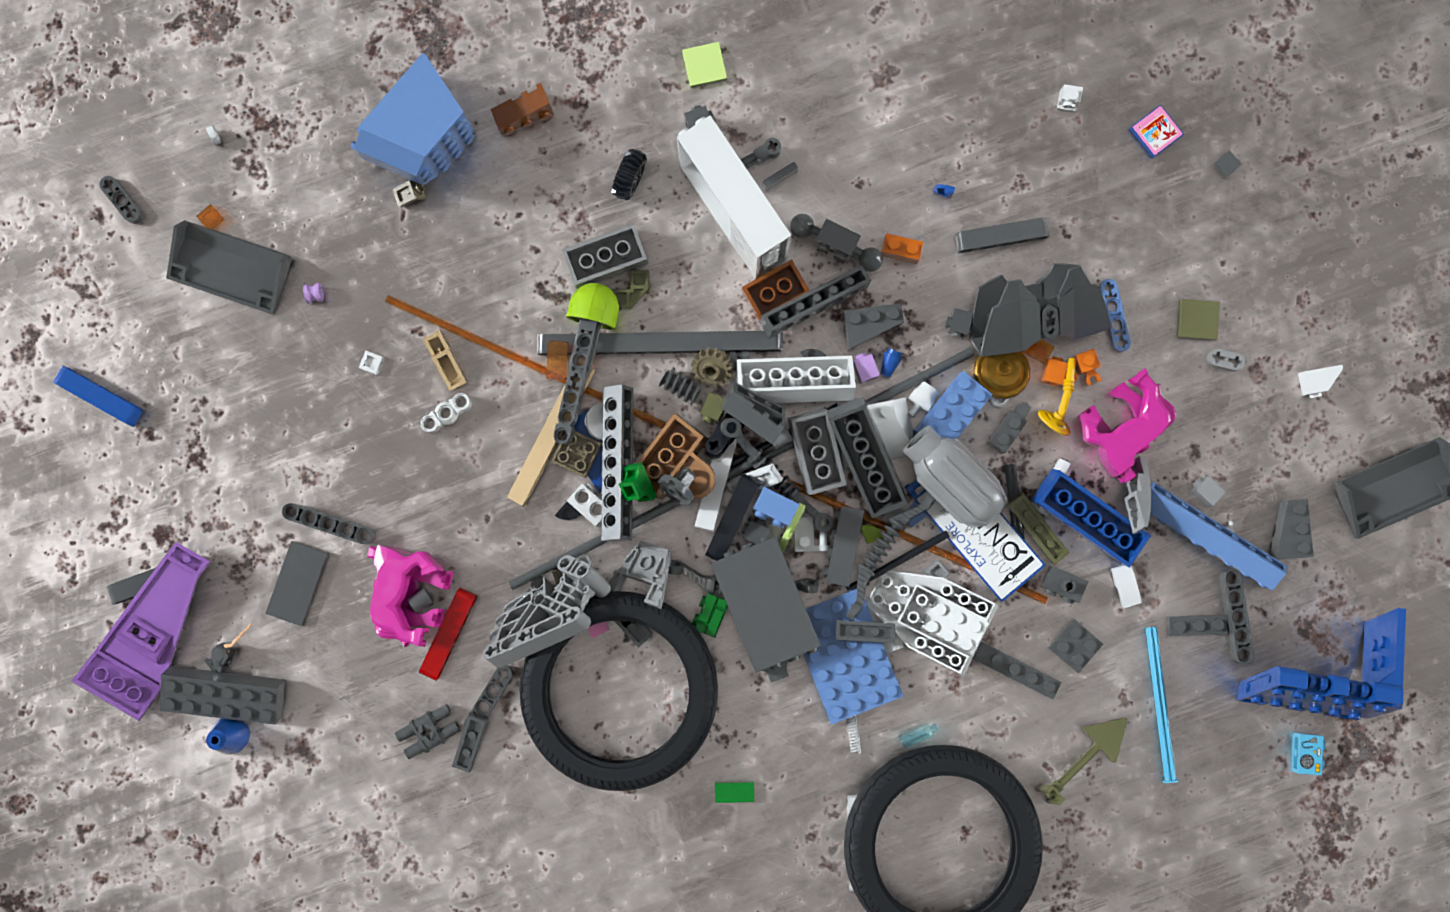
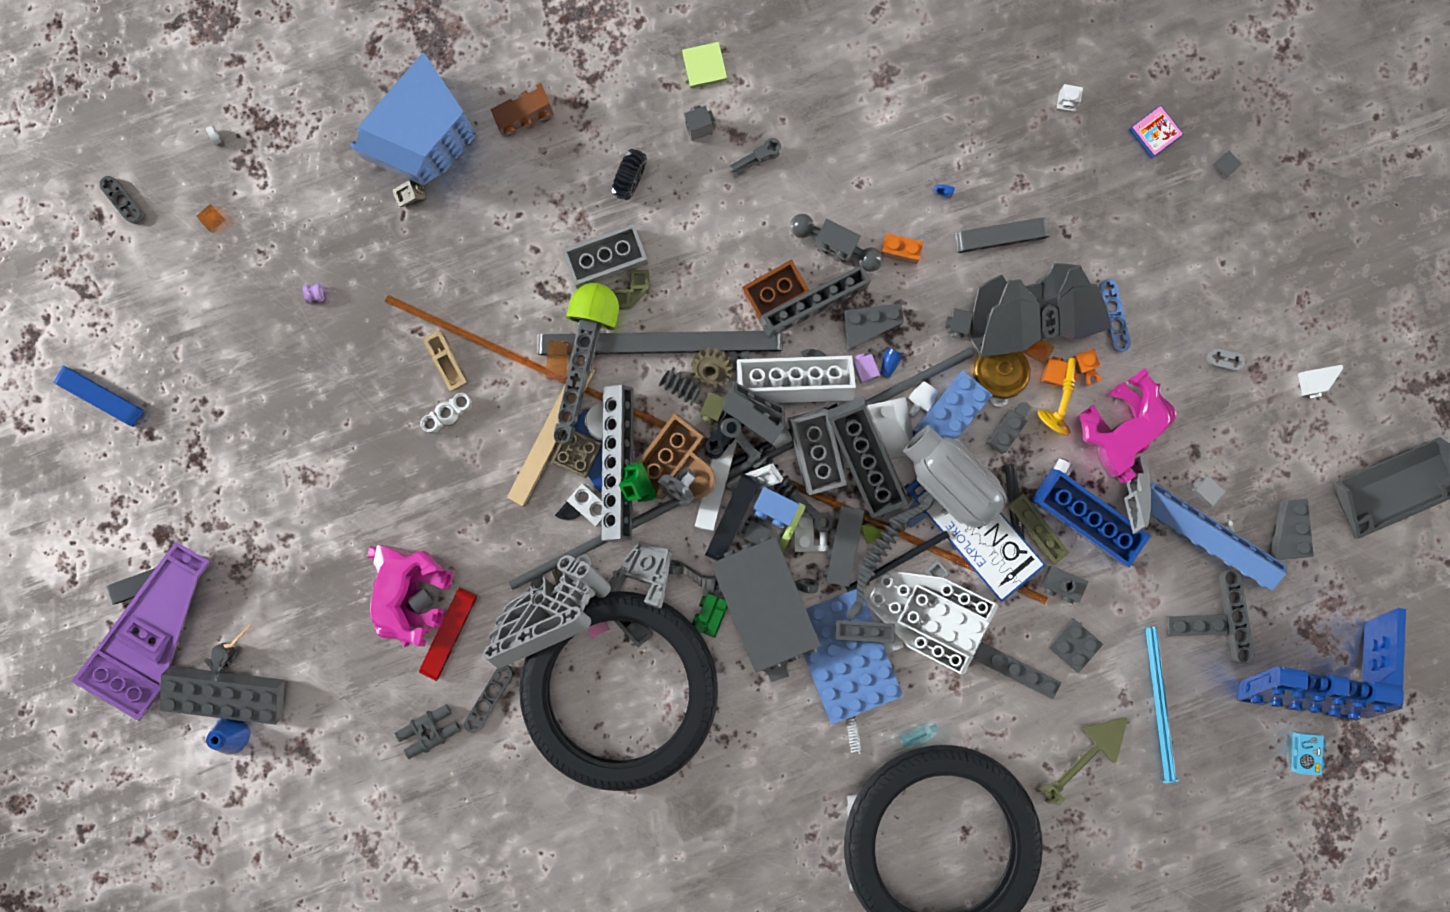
(227, 266): dark grey slope -> none
(297, 583): dark grey tile -> none
(320, 521): dark grey beam -> none
(371, 362): white tile -> none
(469, 742): dark grey tile -> none
(732, 196): white panel -> none
(734, 792): green tile -> none
(779, 176): dark grey tile -> none
(1126, 585): white slope -> none
(1198, 319): olive tile -> none

